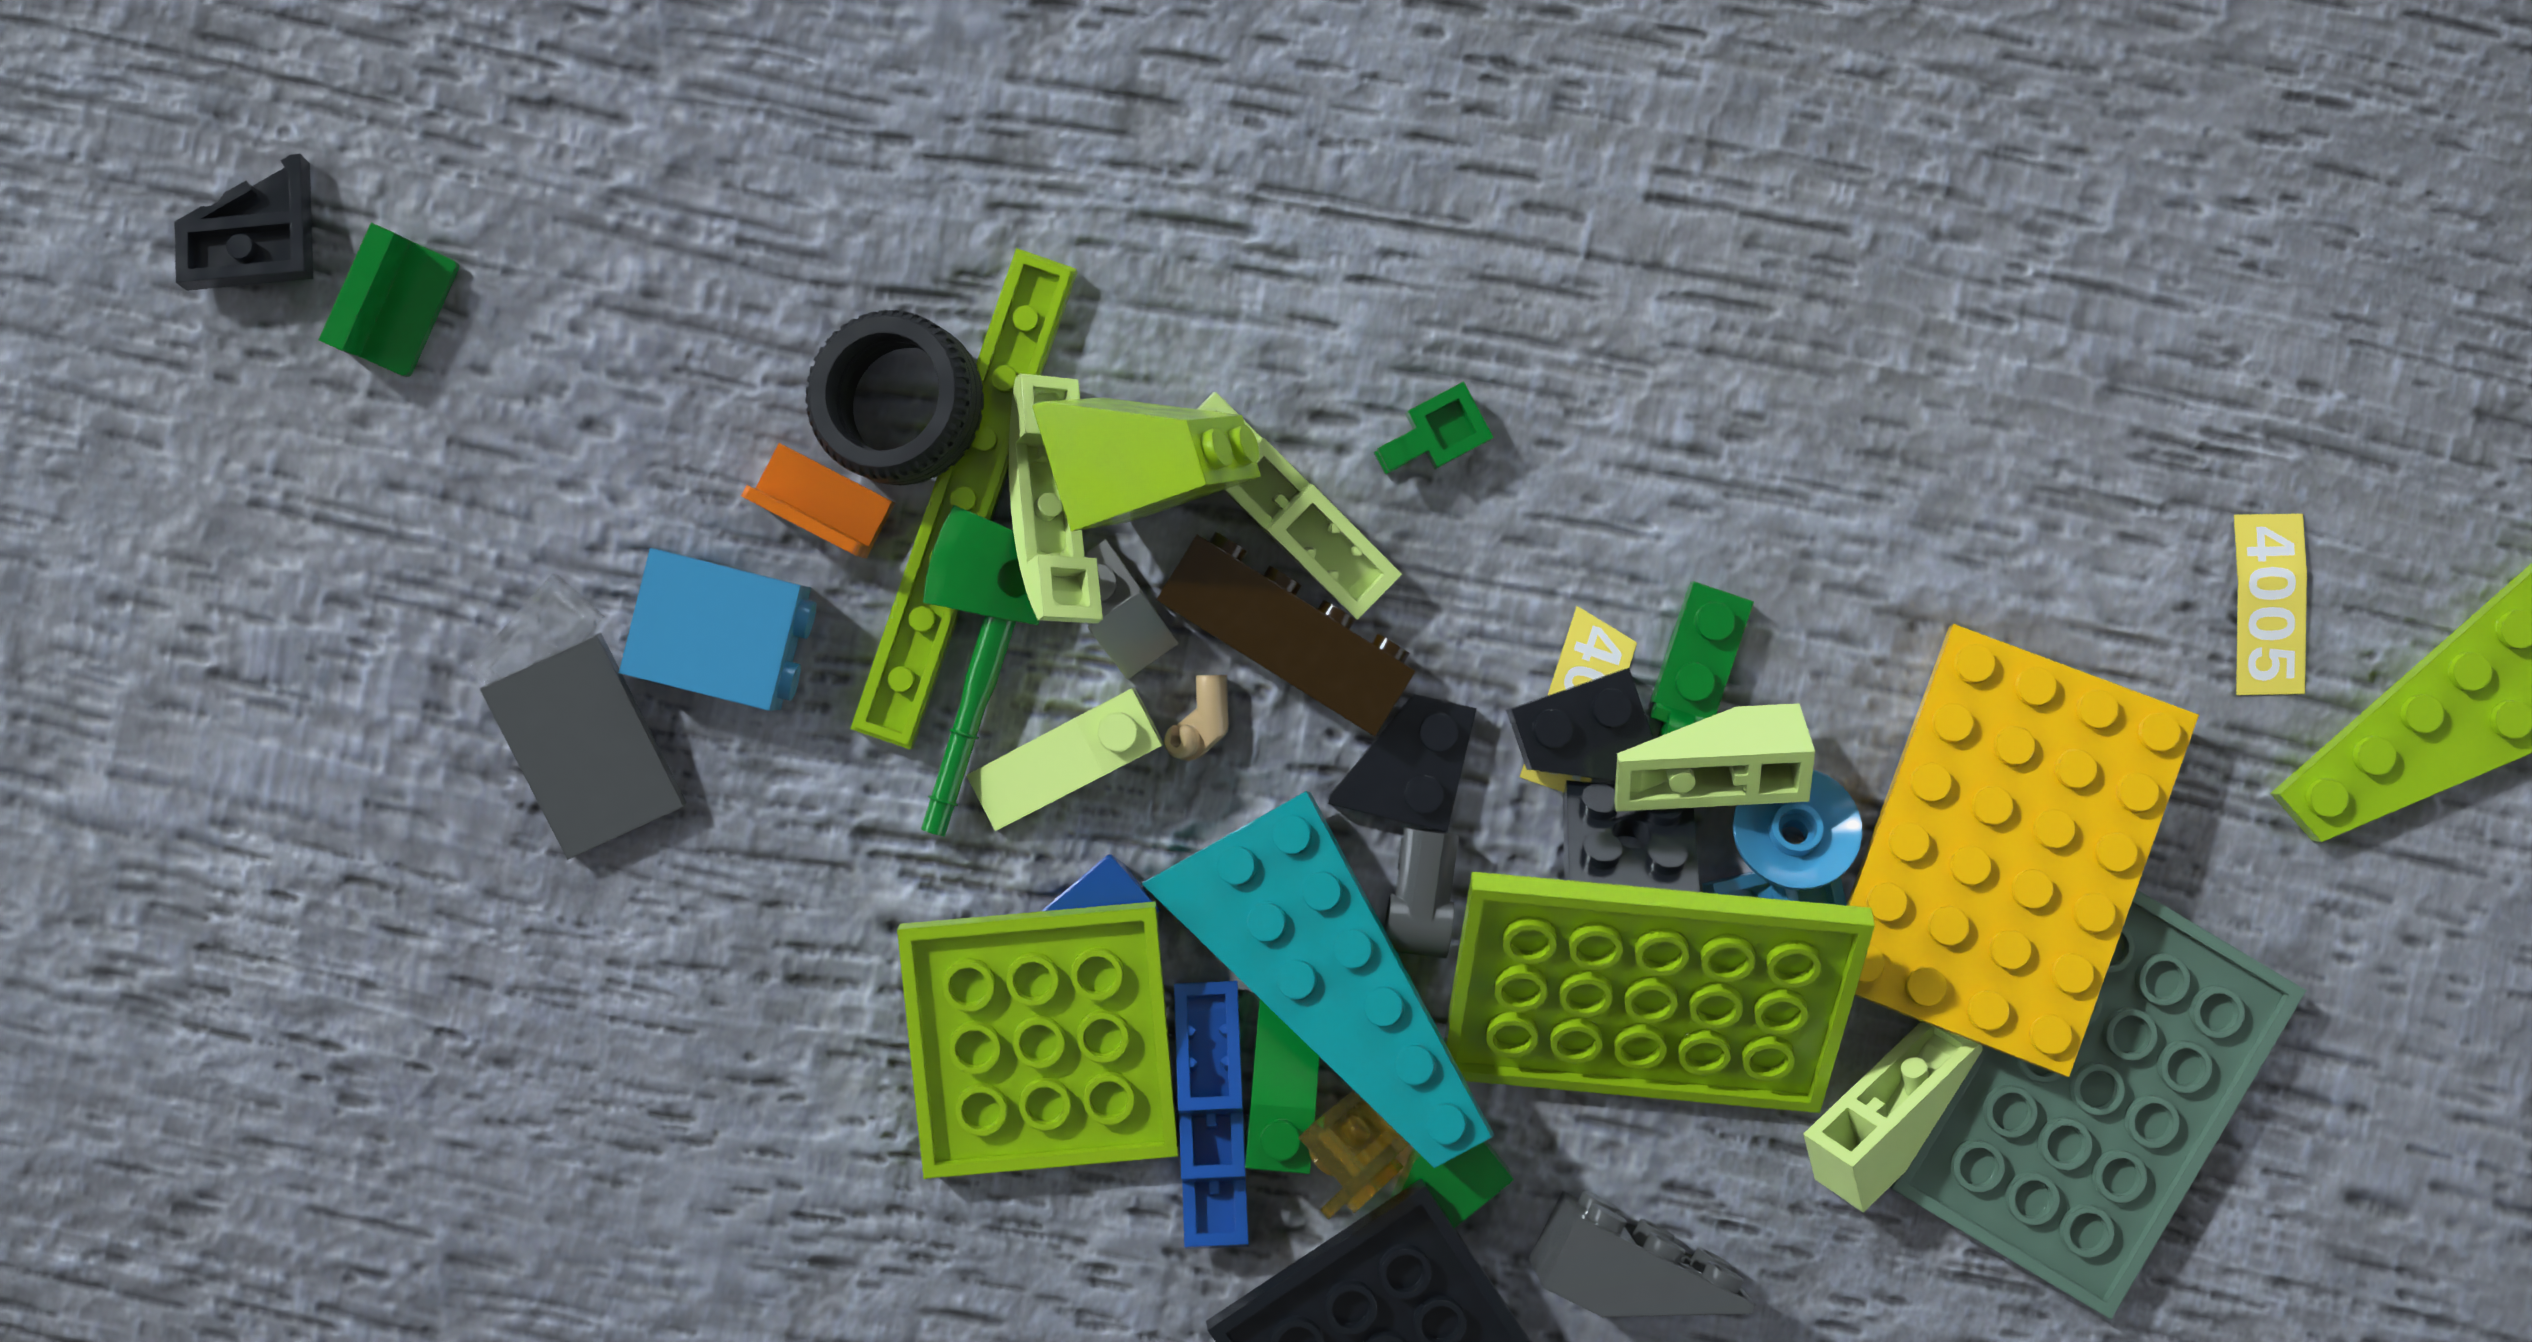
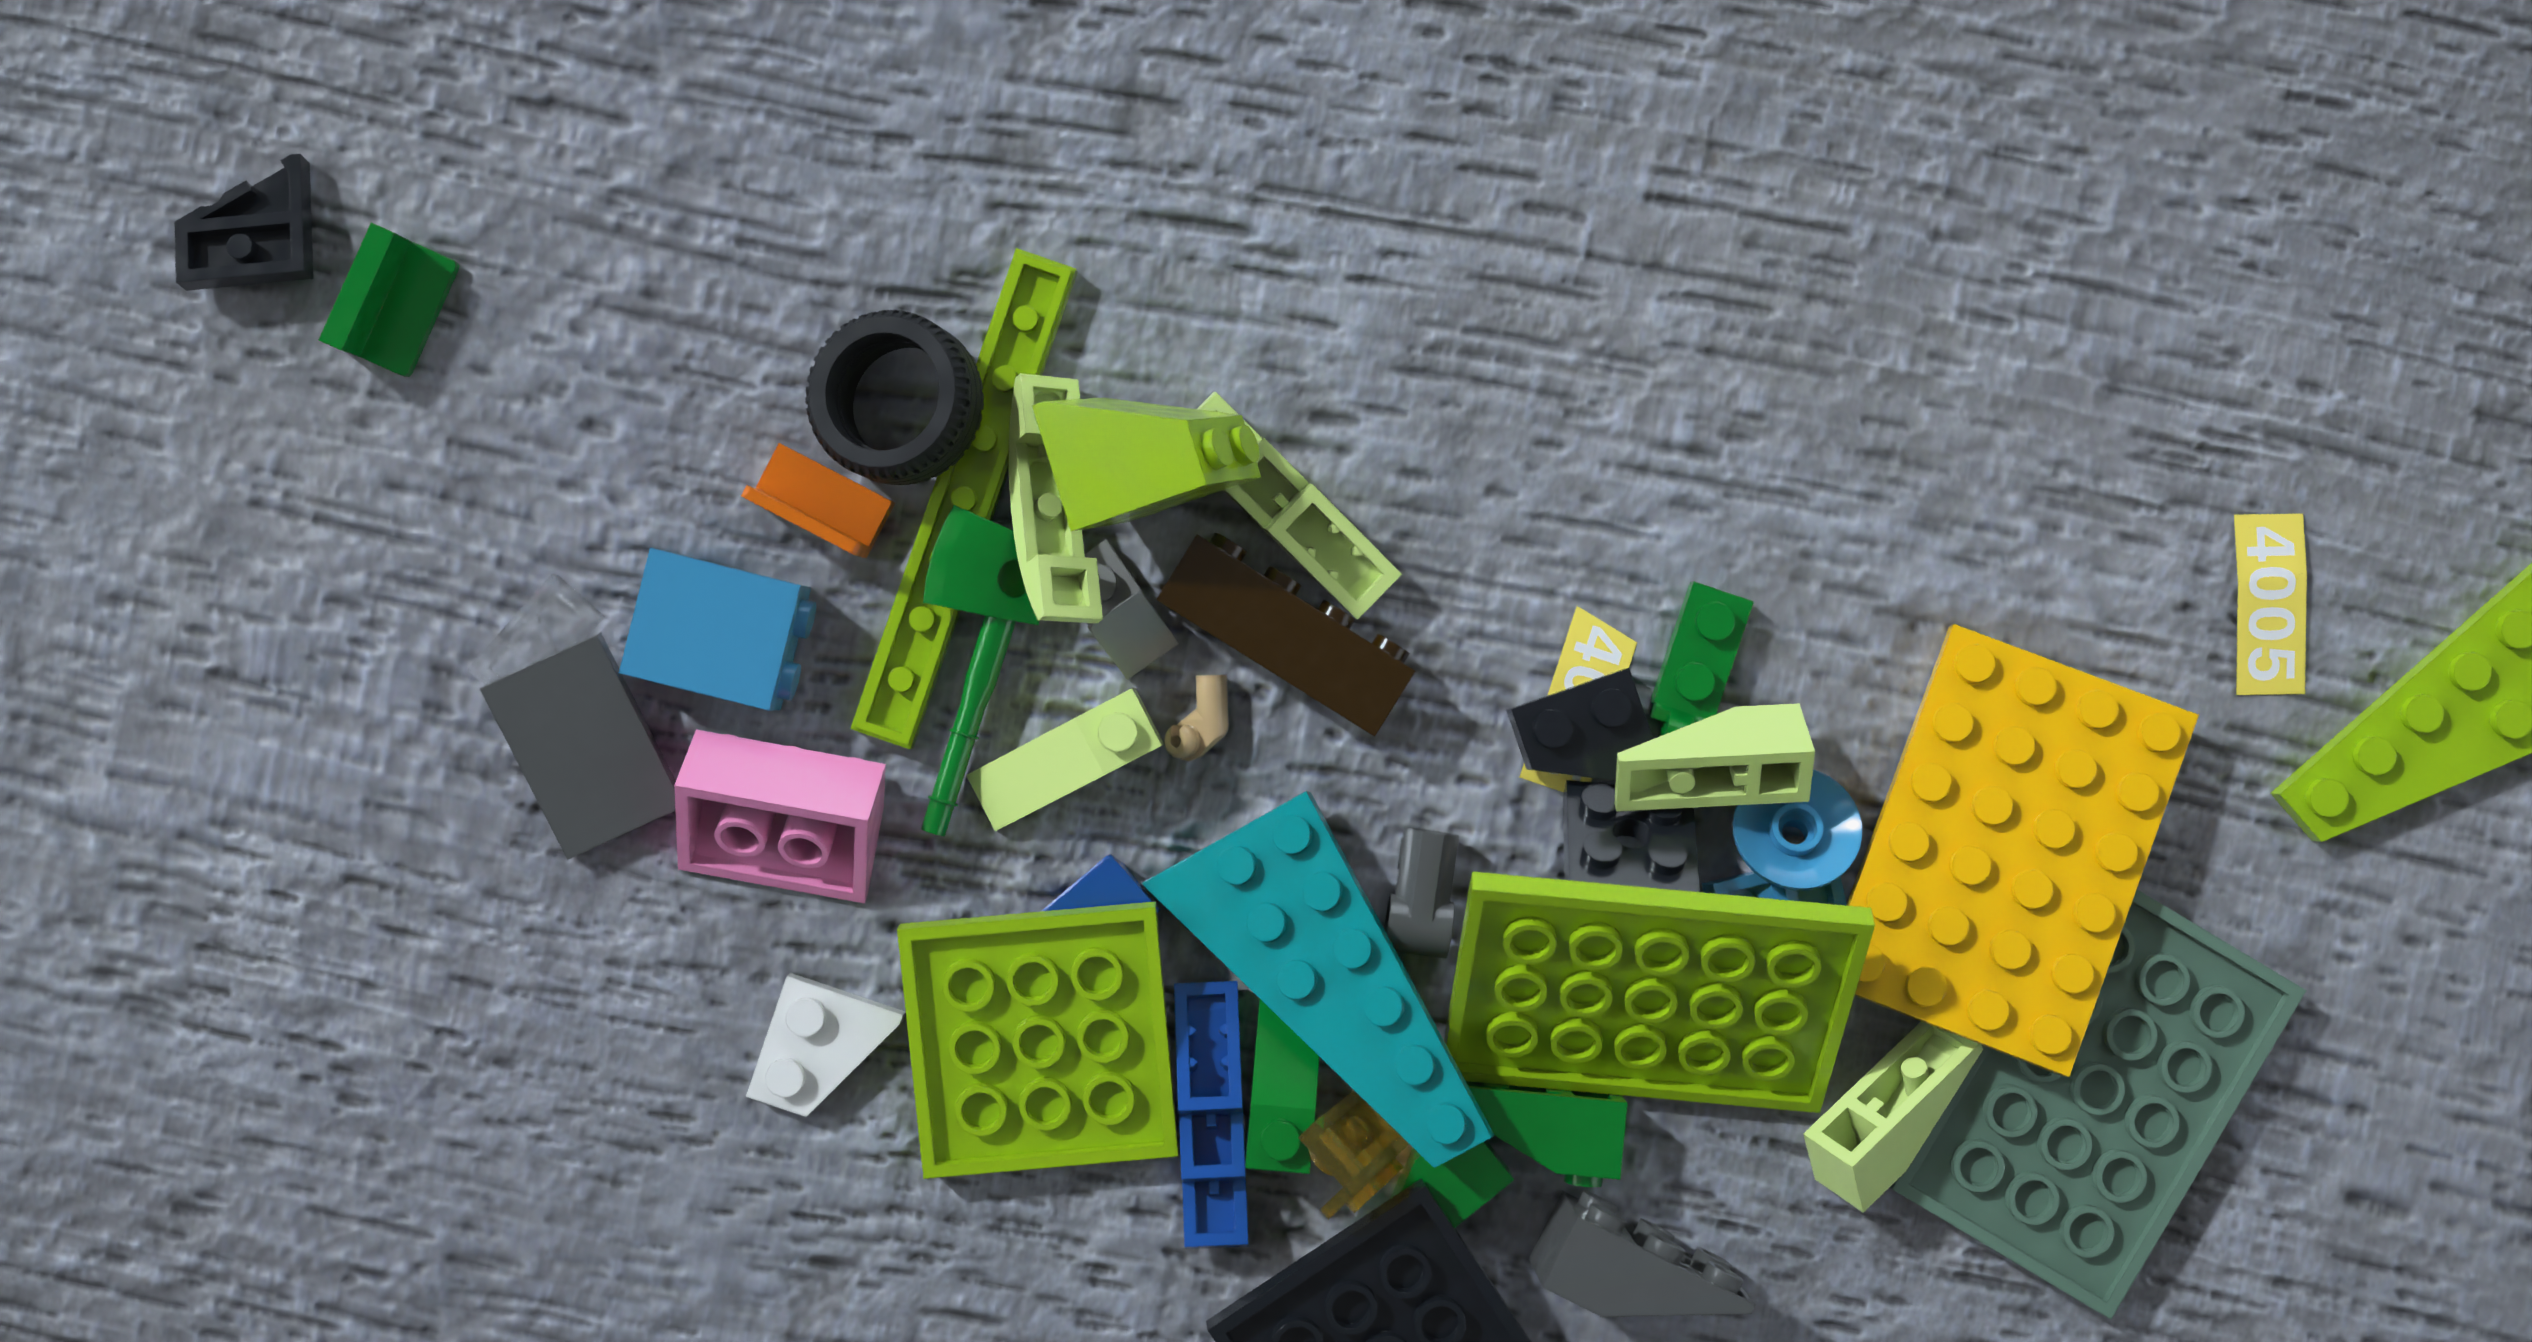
(778, 815): none -> bright pink slope
(816, 1043): none -> white wing
(1412, 765): black wing -> none
(1441, 428): green plate -> none
(1559, 1128): none -> green slope

